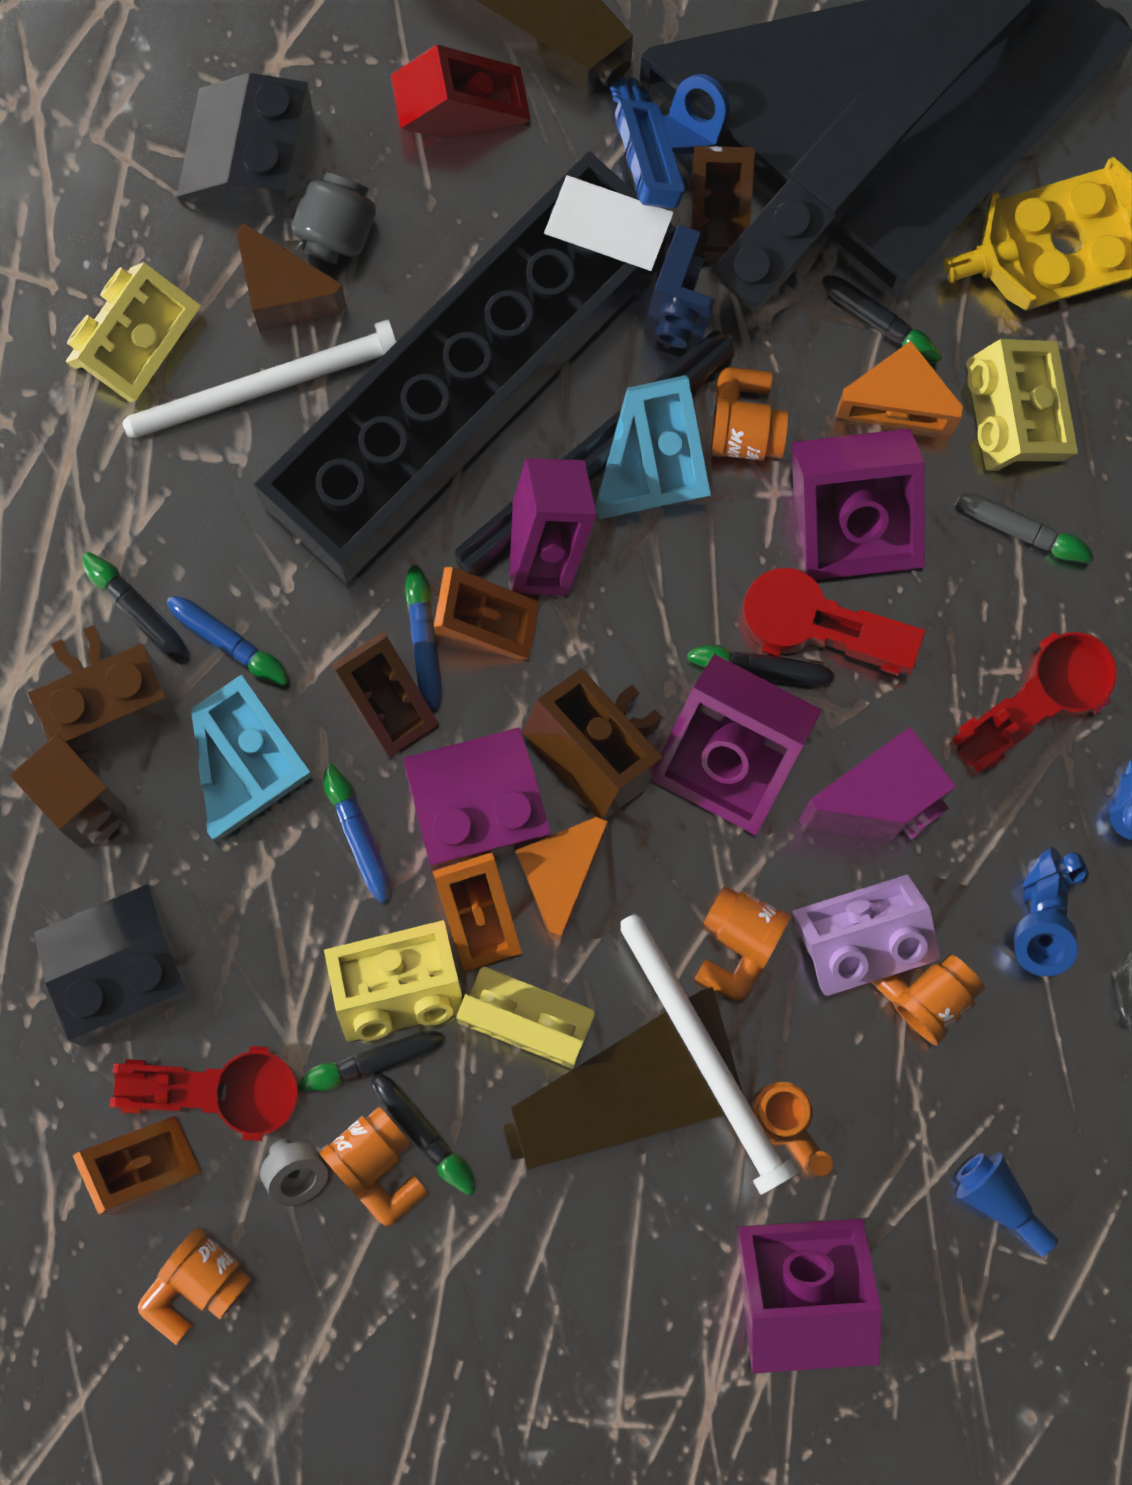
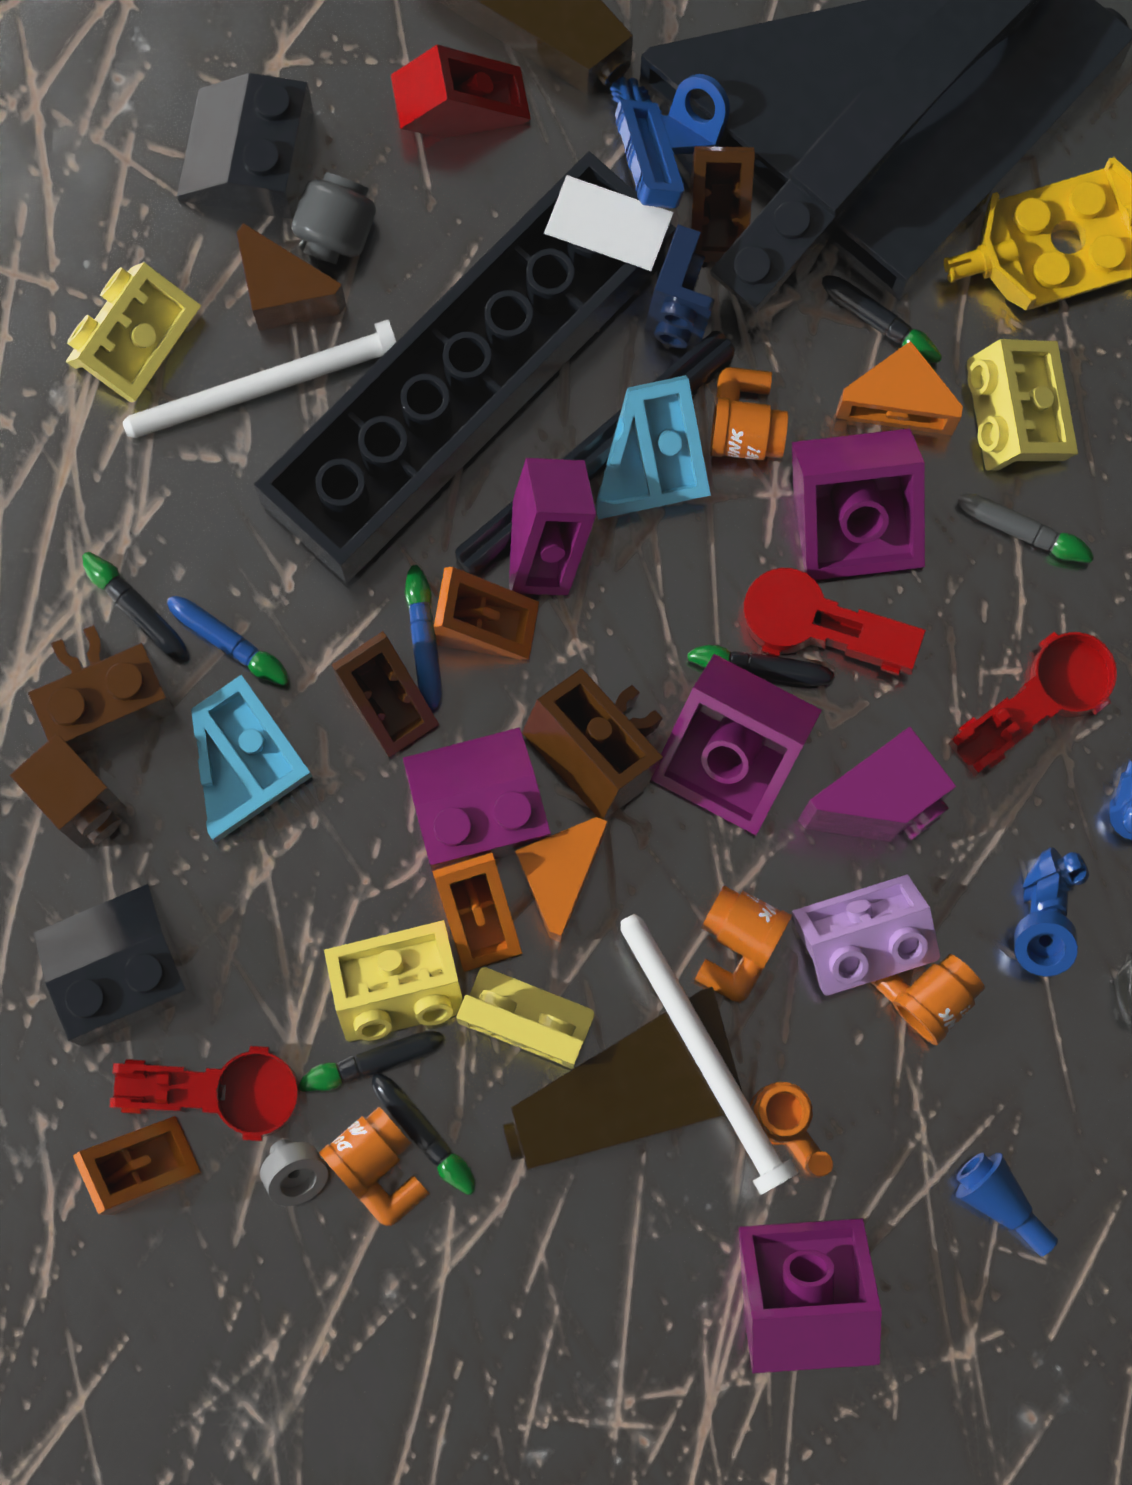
(199, 1273): orange piece -> none
(342, 795): blue piece -> none

